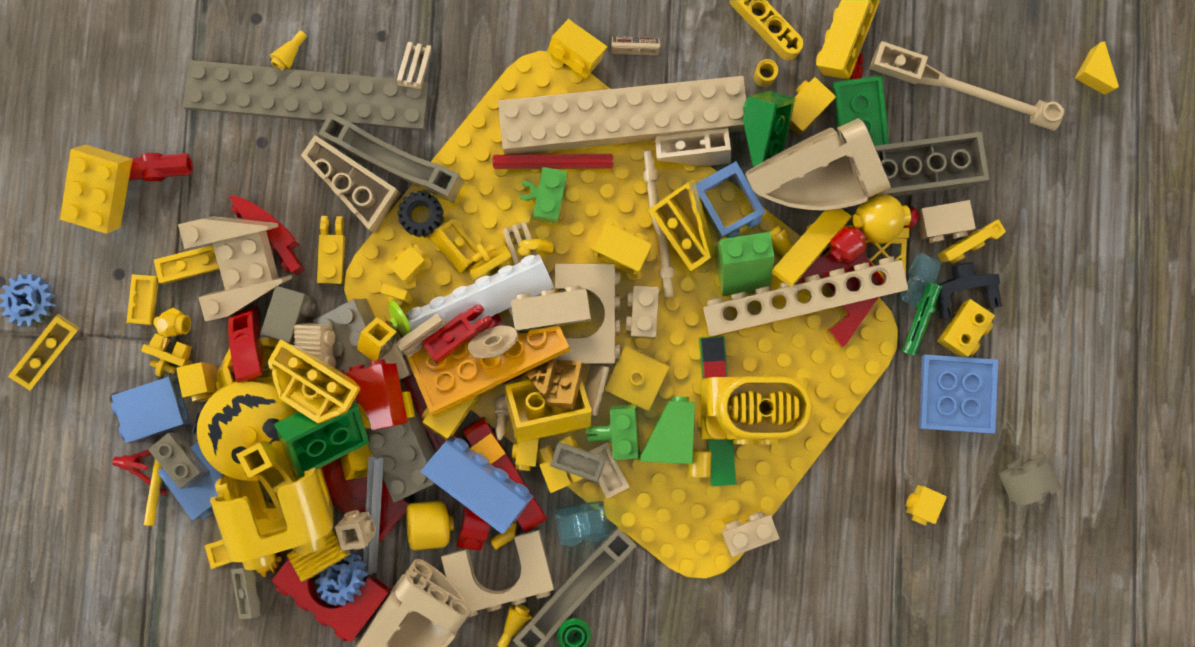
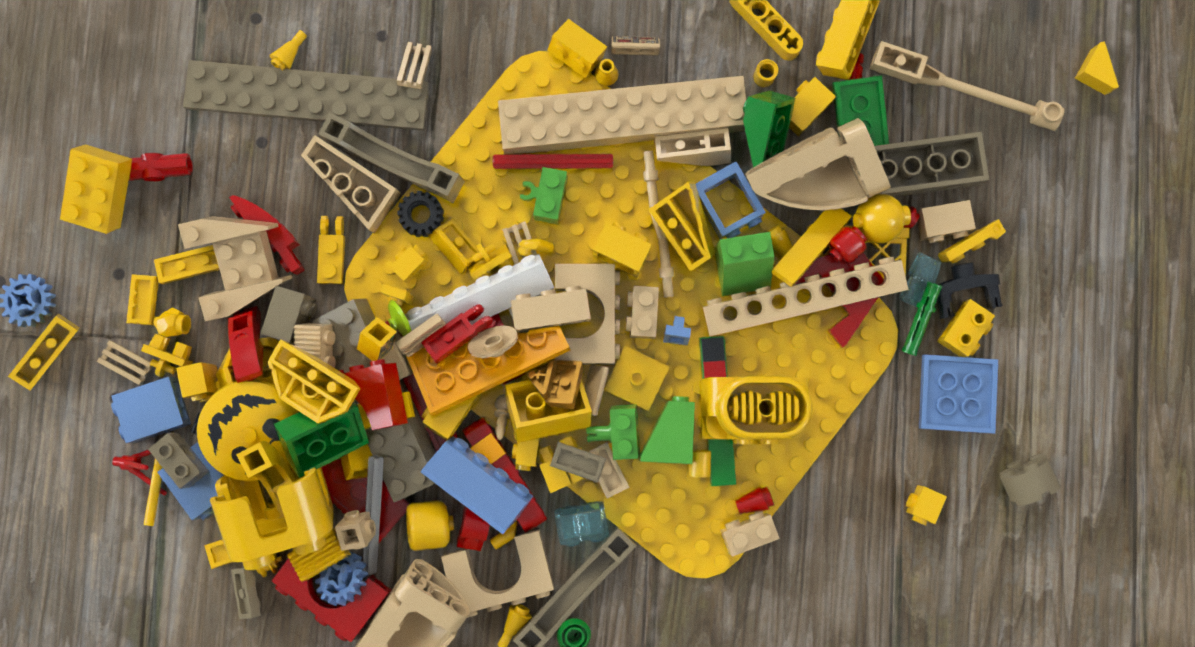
(108, 353): none -> tan tile
(606, 77): none -> yellow cone
(677, 333): none -> medium blue tile
(756, 500): none -> red cone

